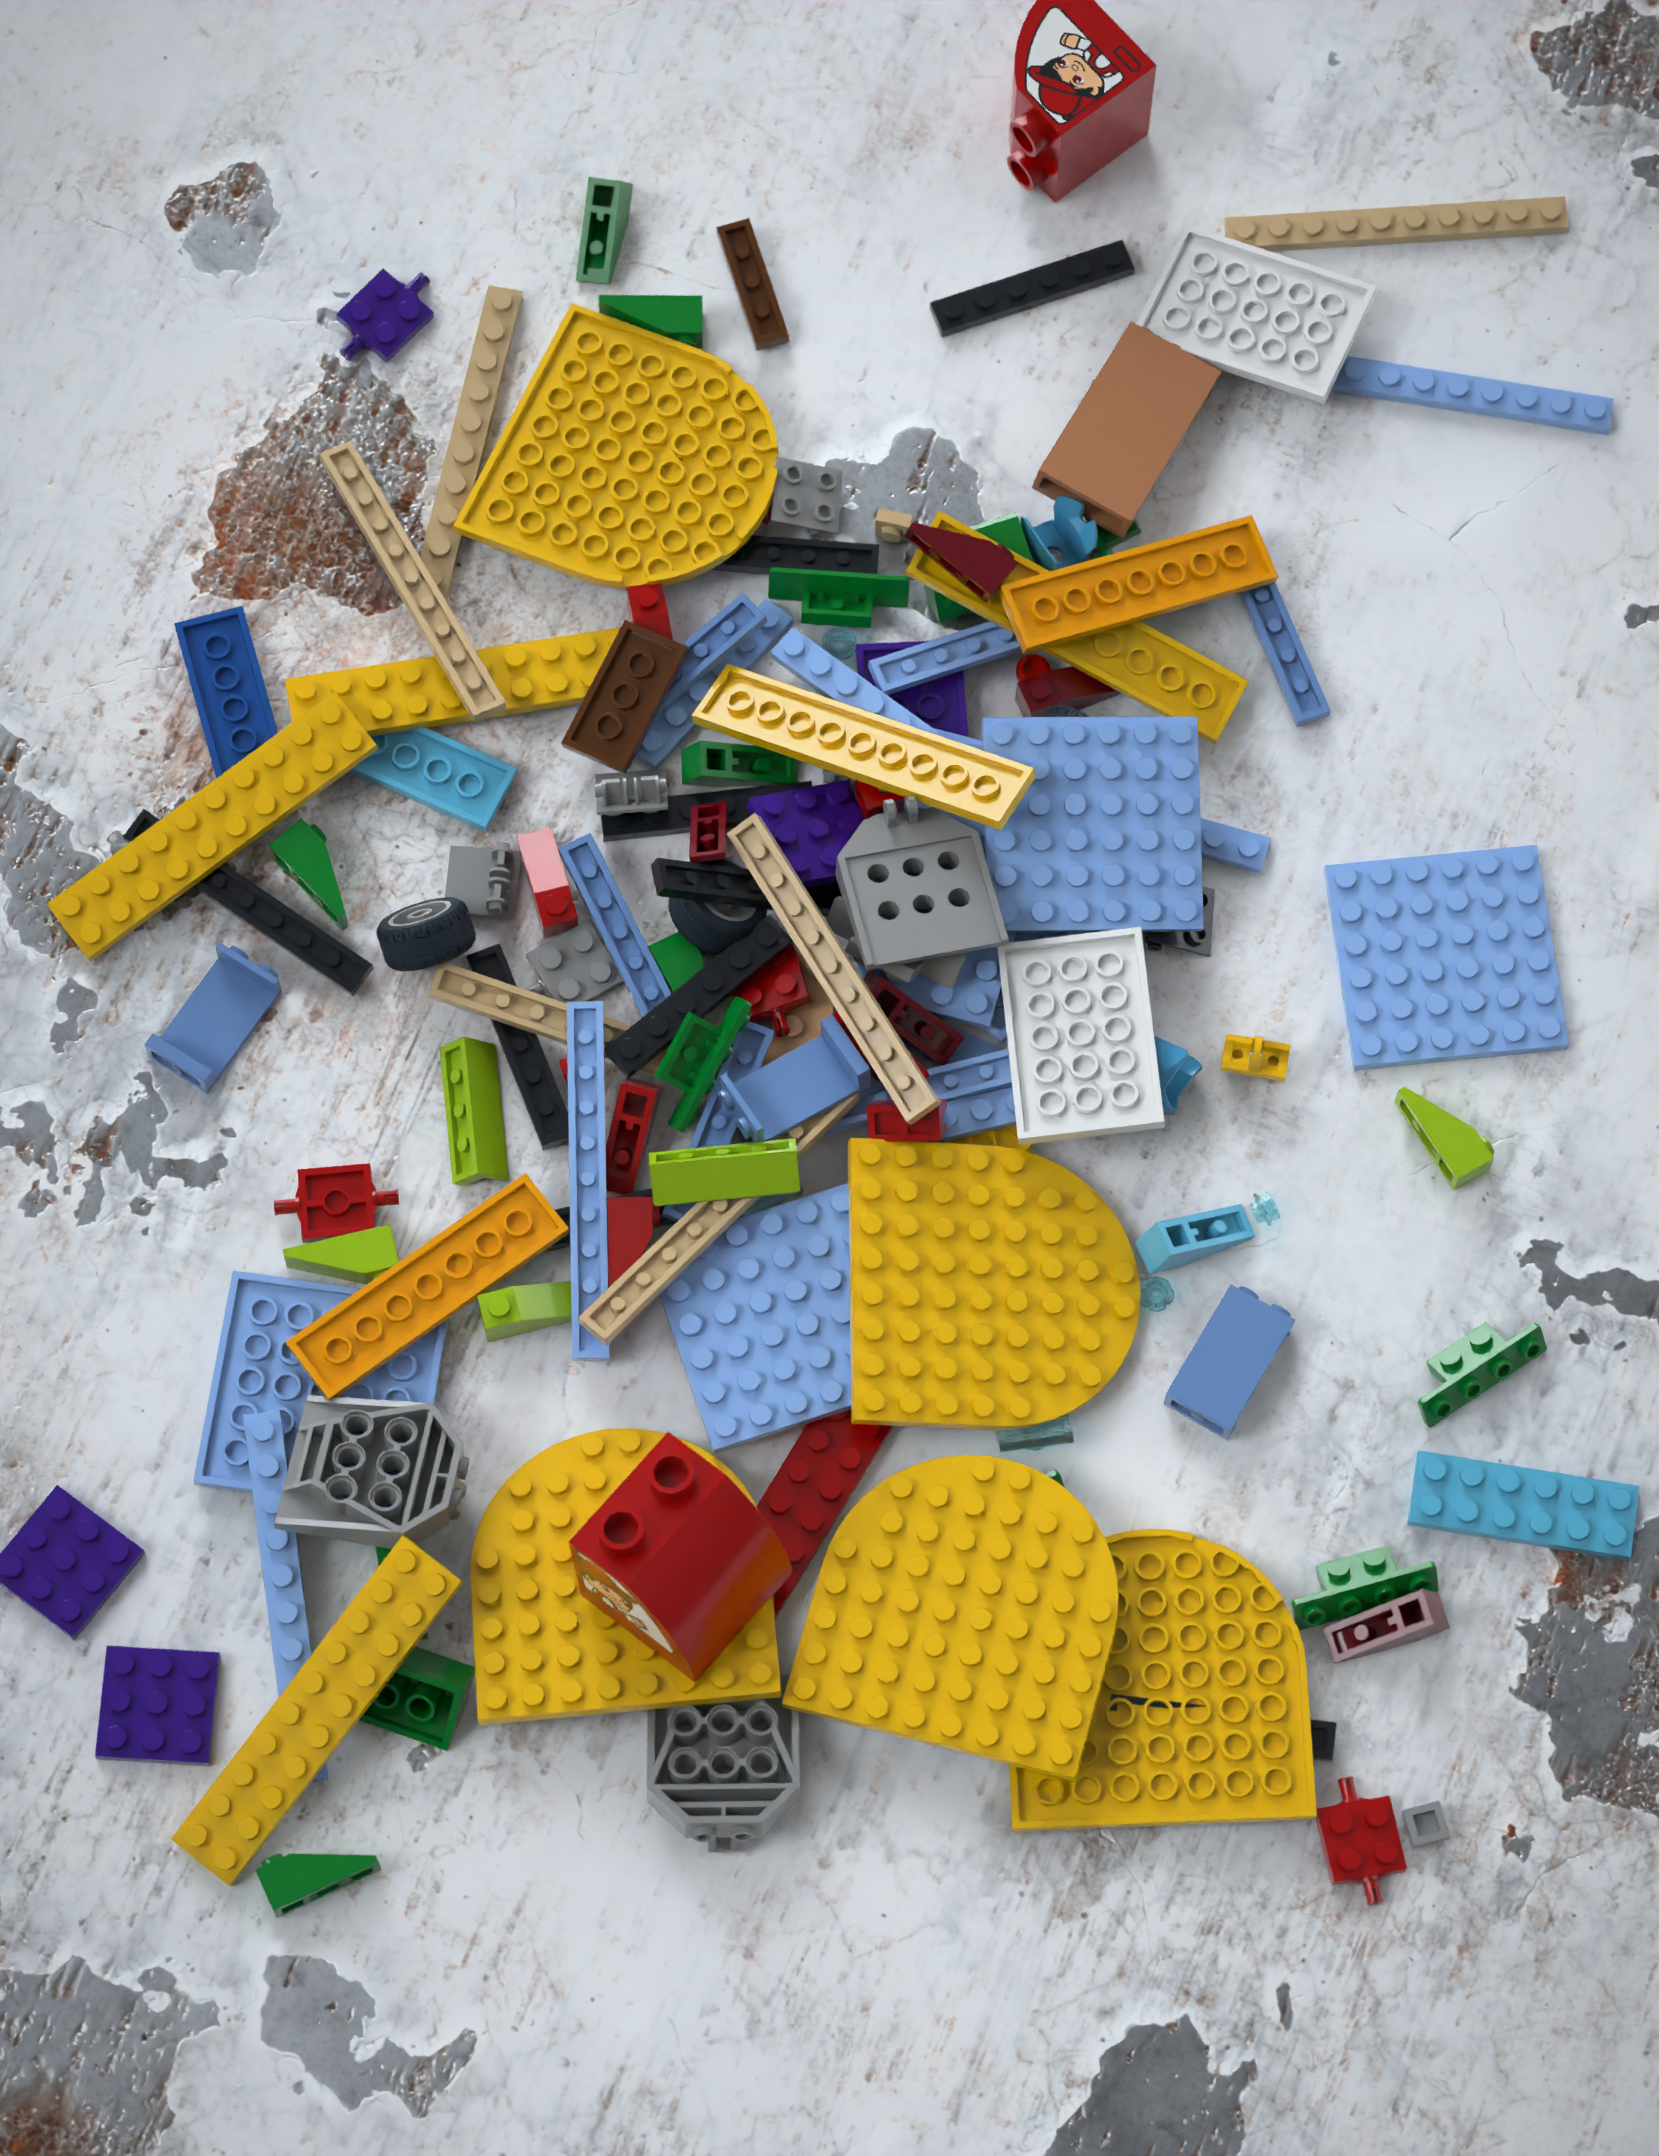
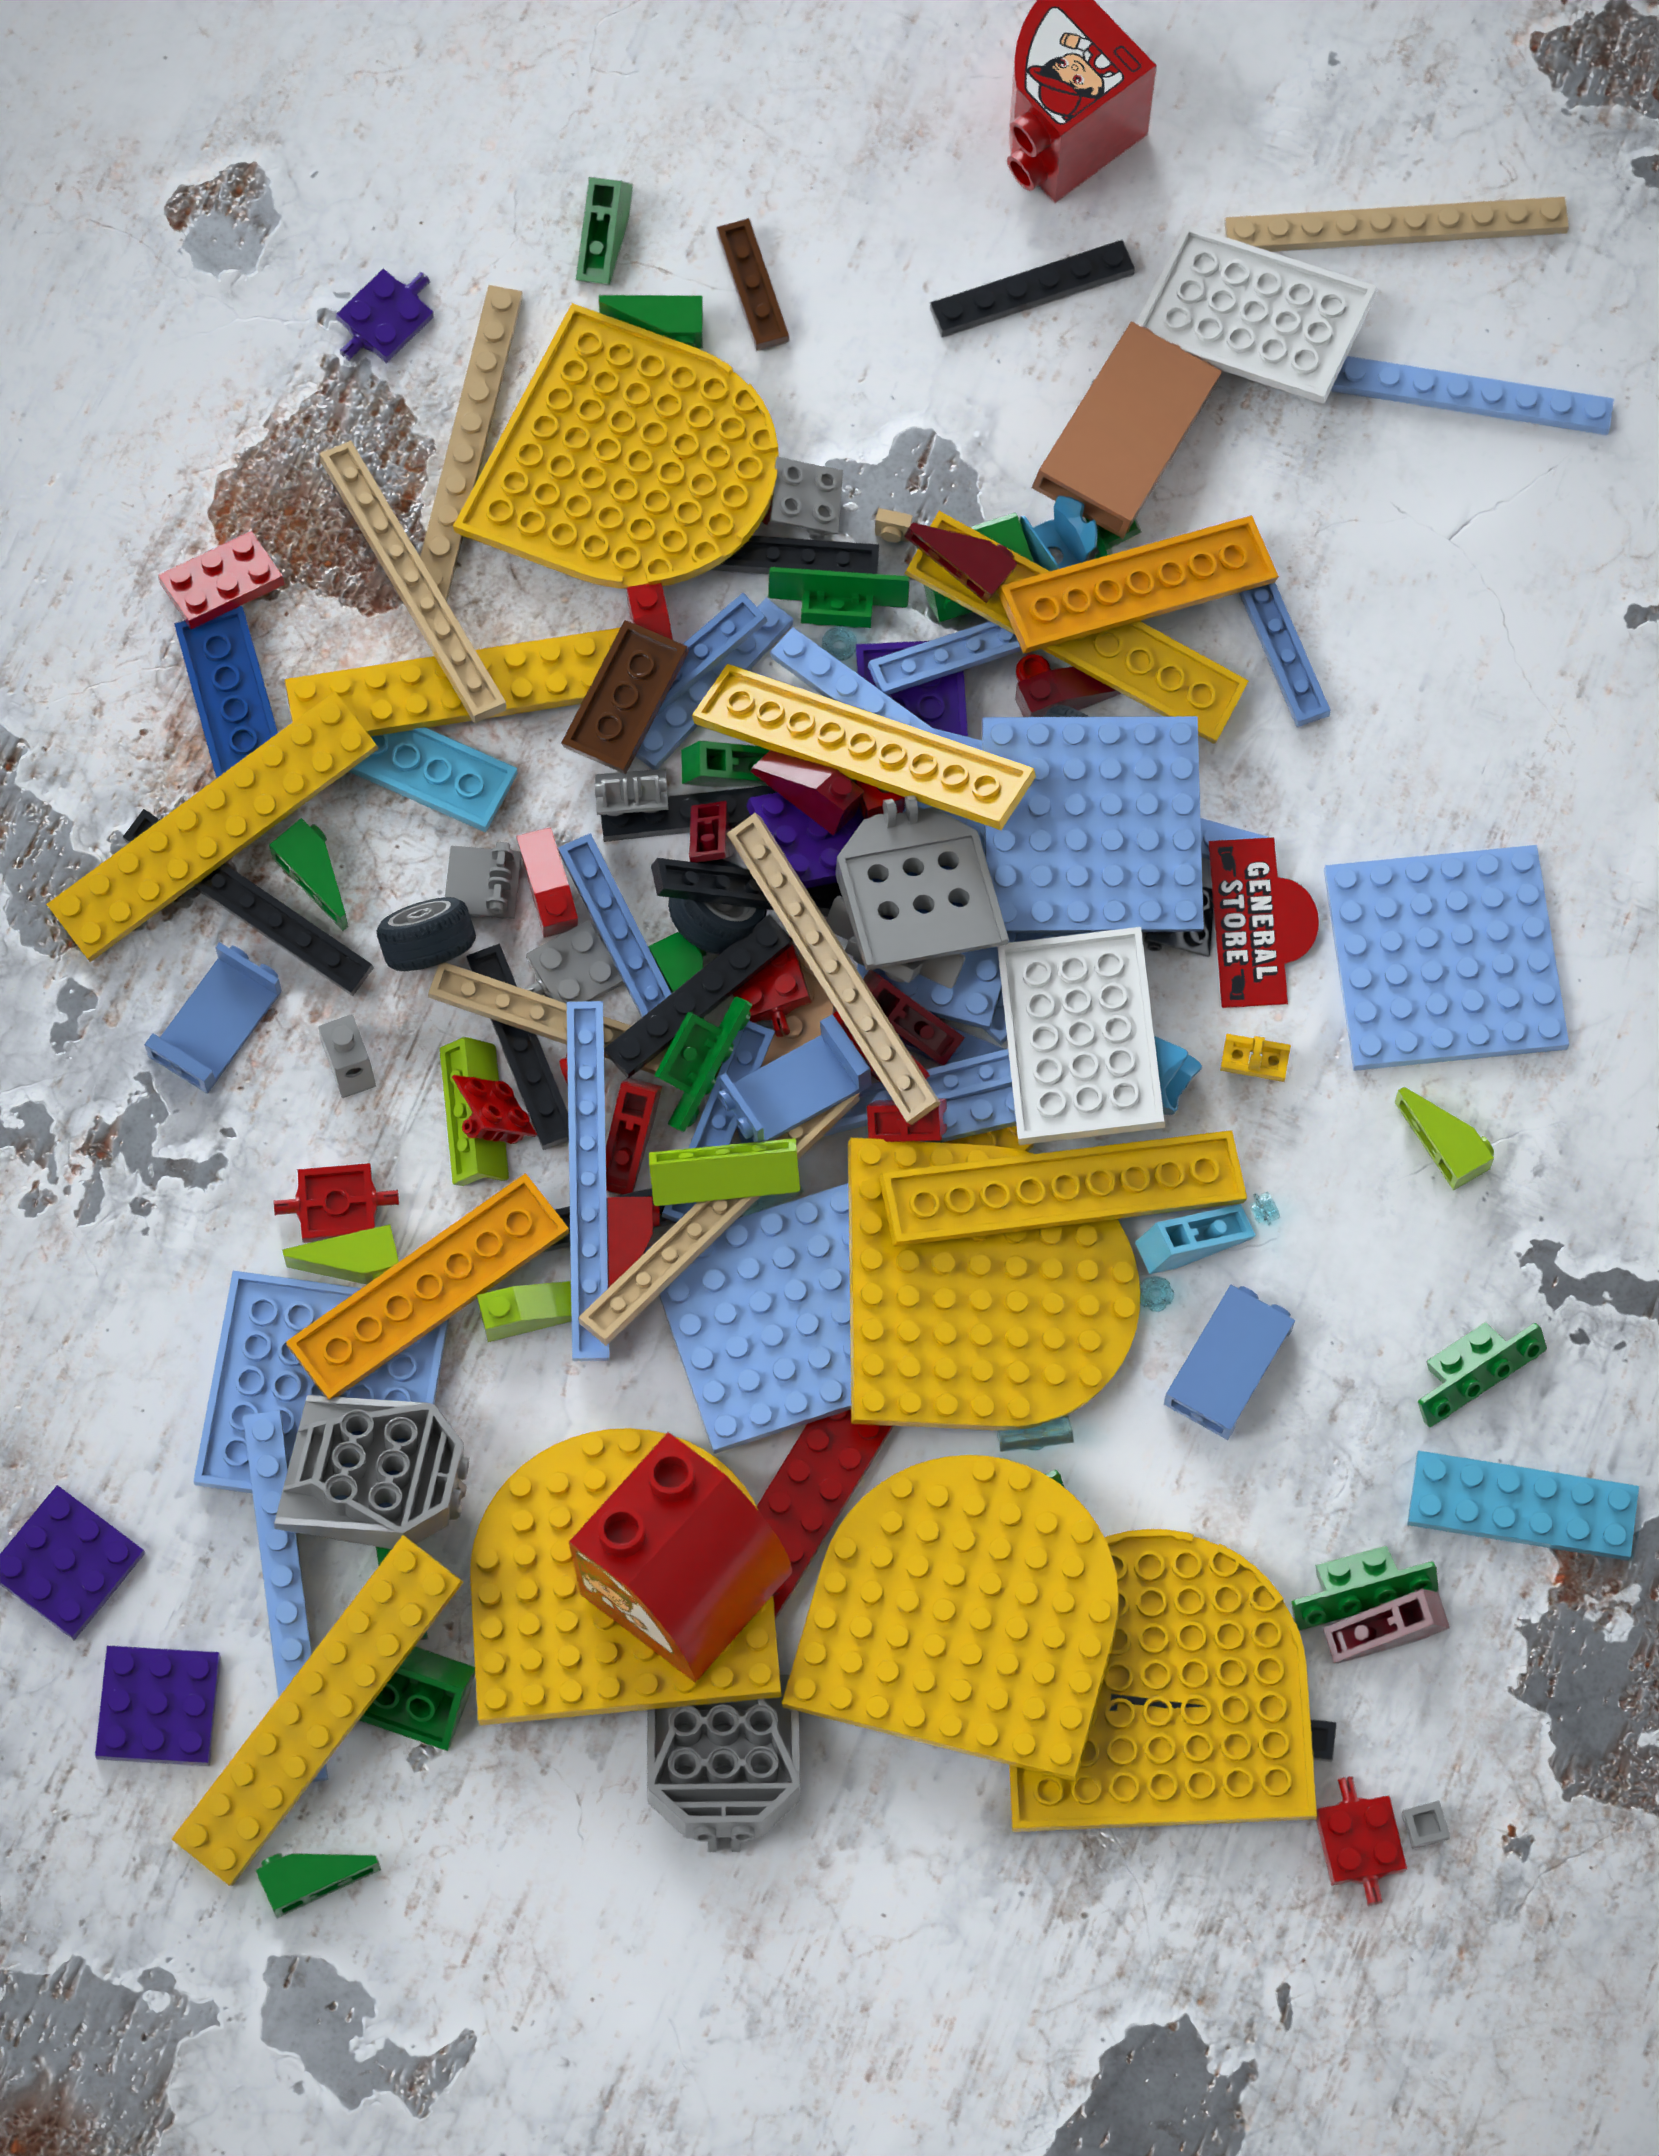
(221, 579): none -> plate
(344, 1052): none -> light grey torso
(494, 1110): none -> red hinge
(811, 787): none -> dark red slope
(1062, 1188): none -> yellow plate
(1257, 922): none -> red sticker

